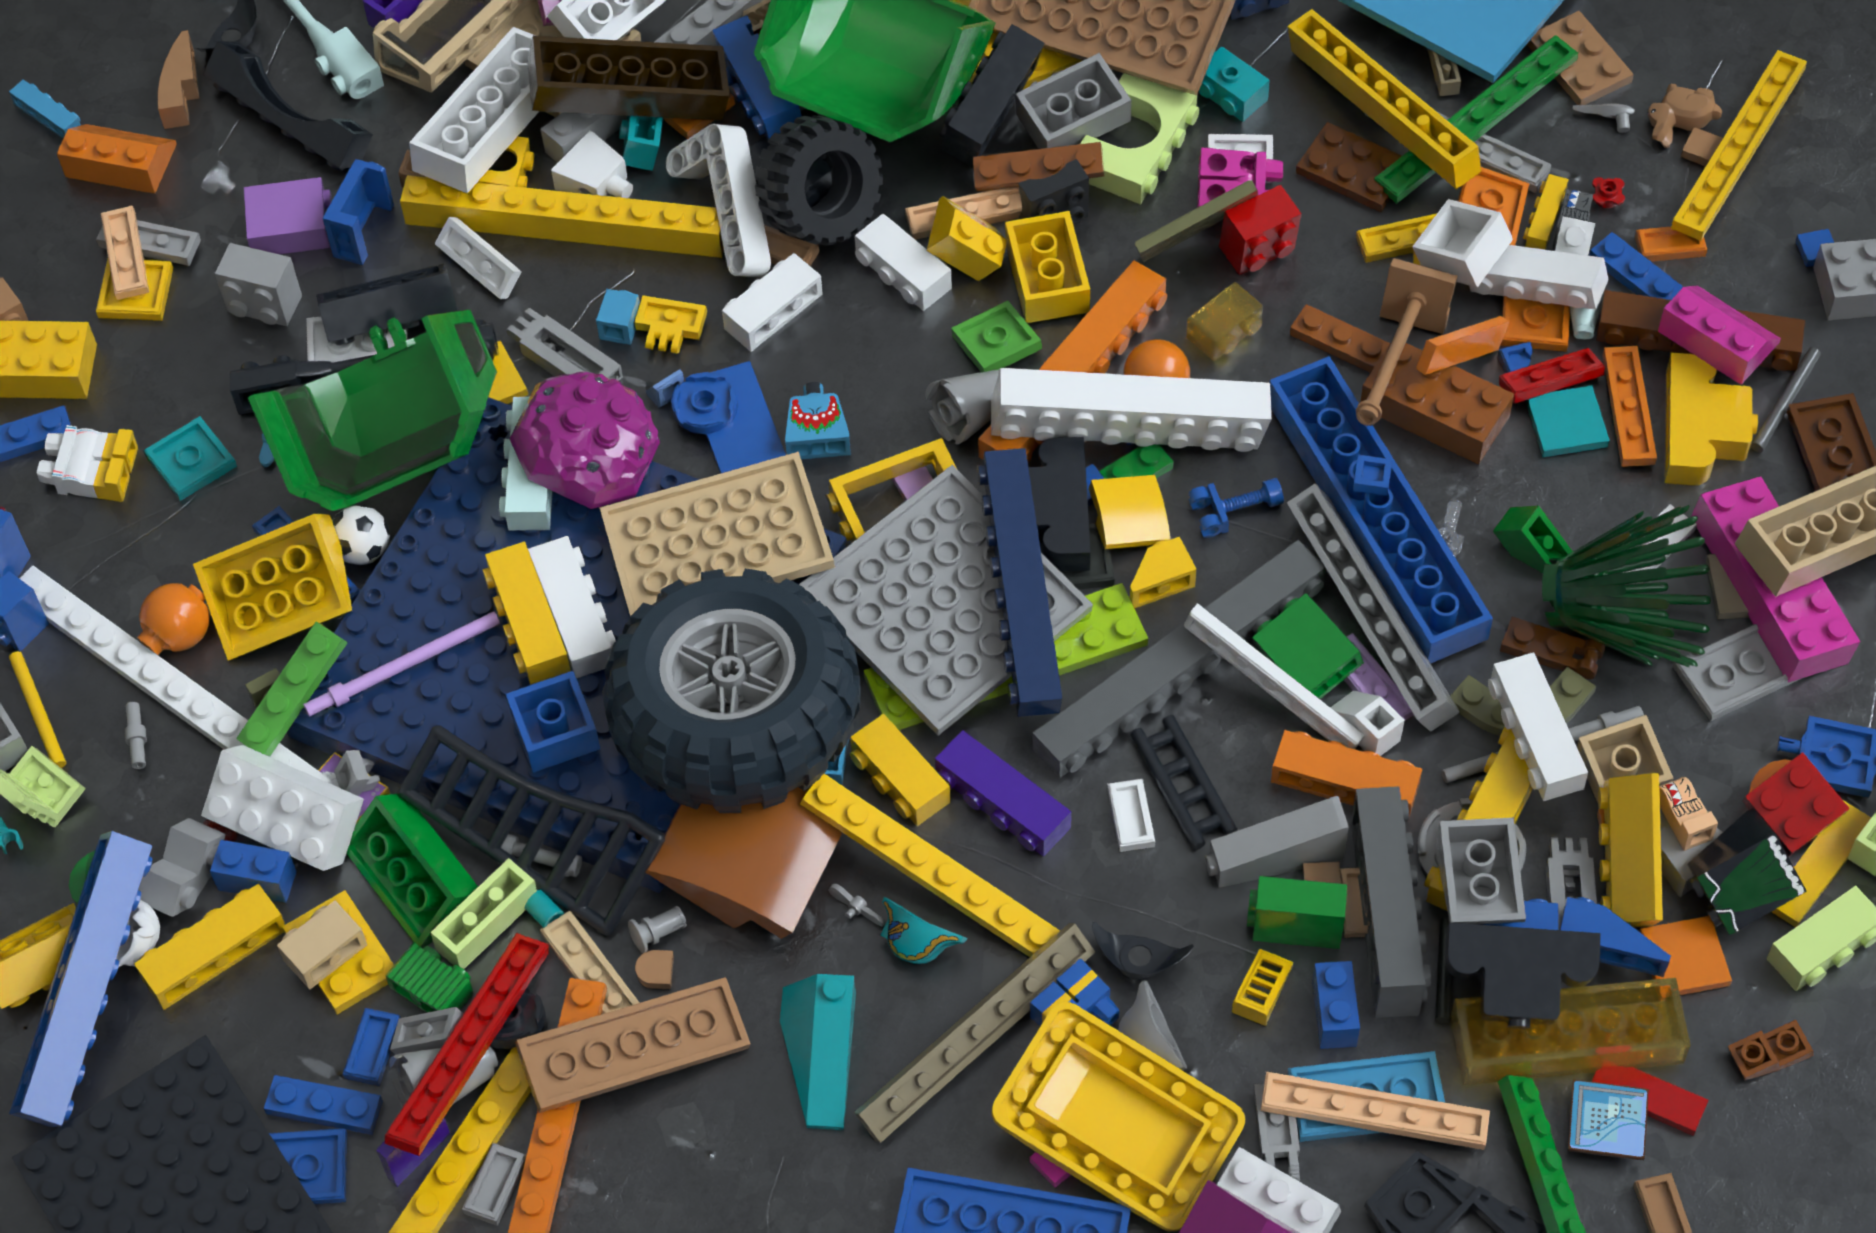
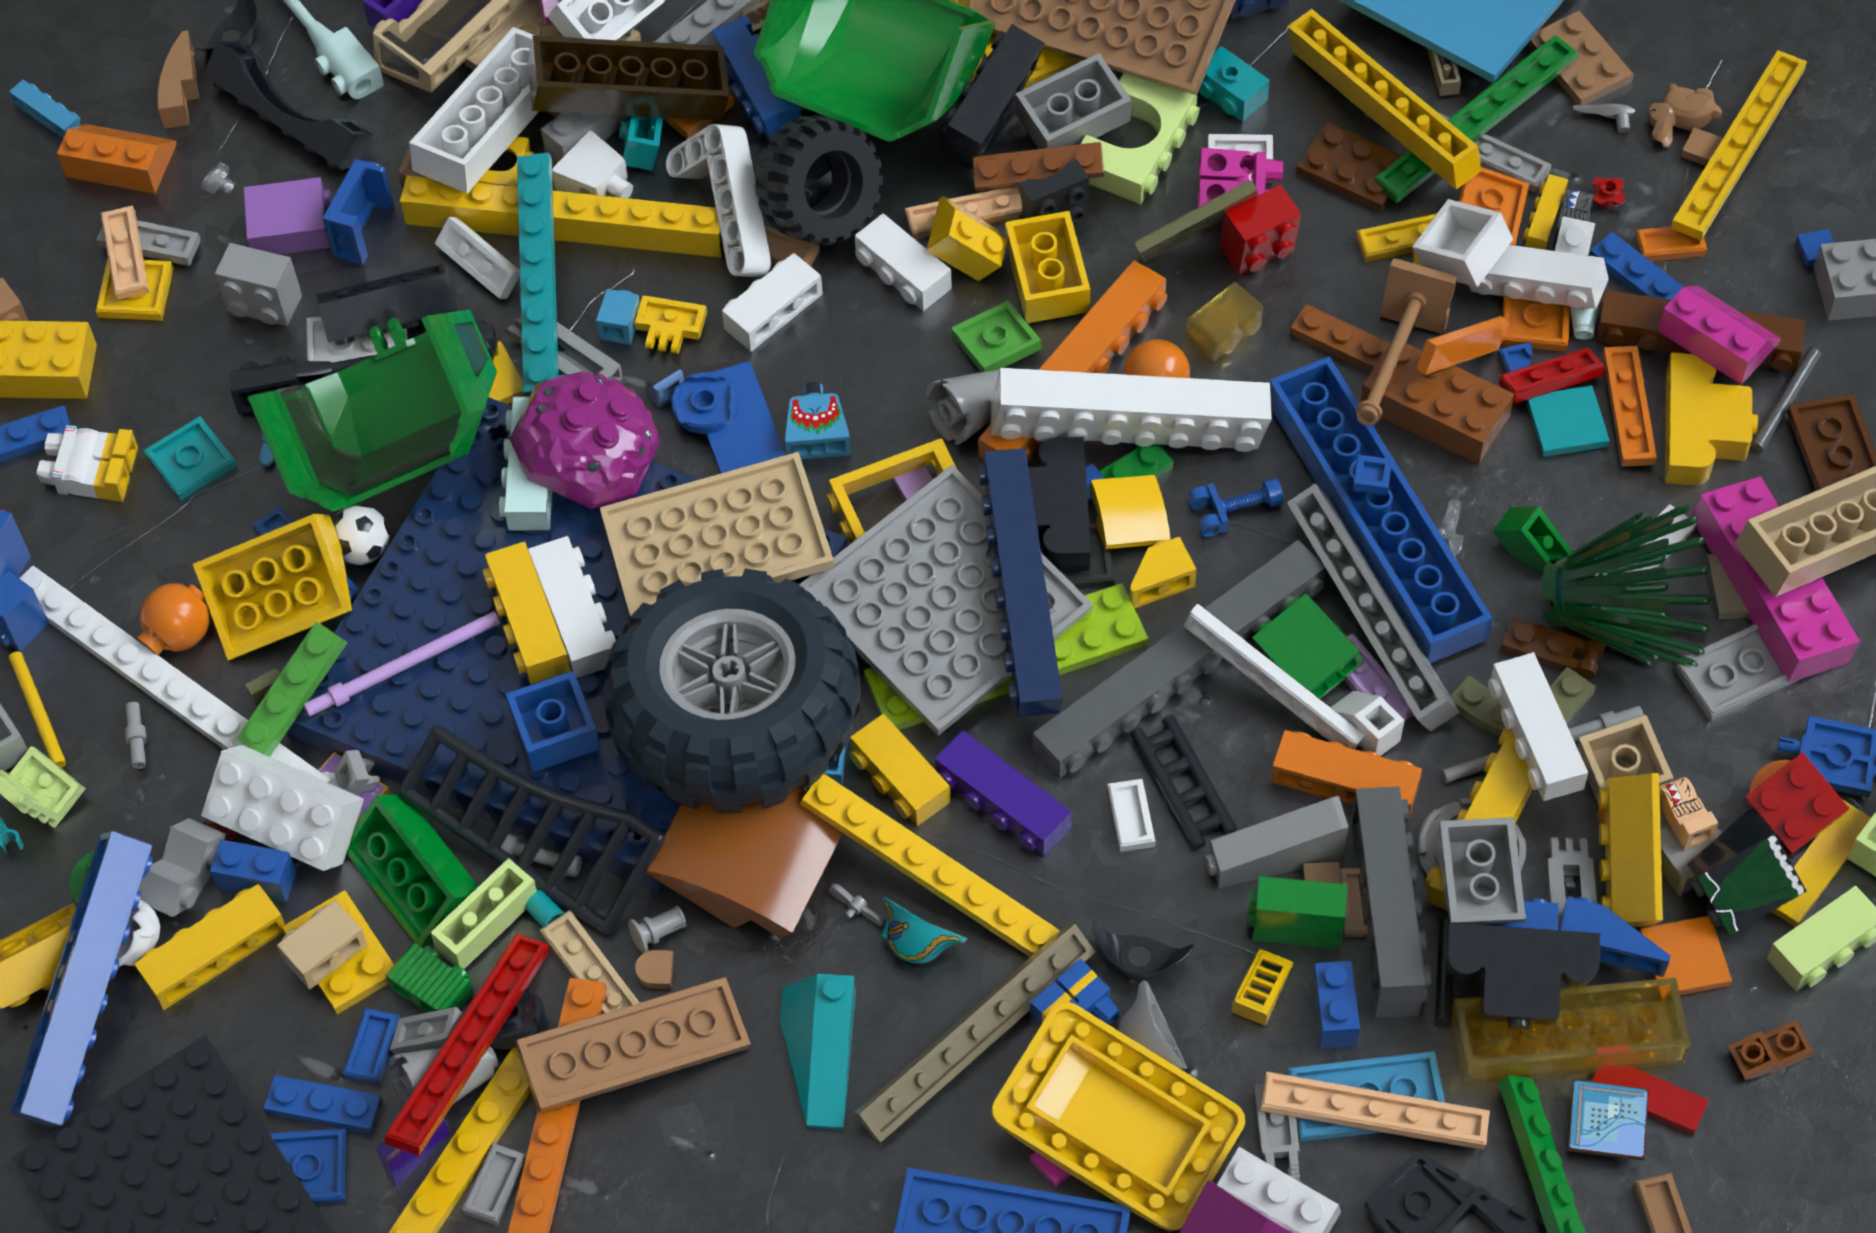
(537, 270): none -> teal plate

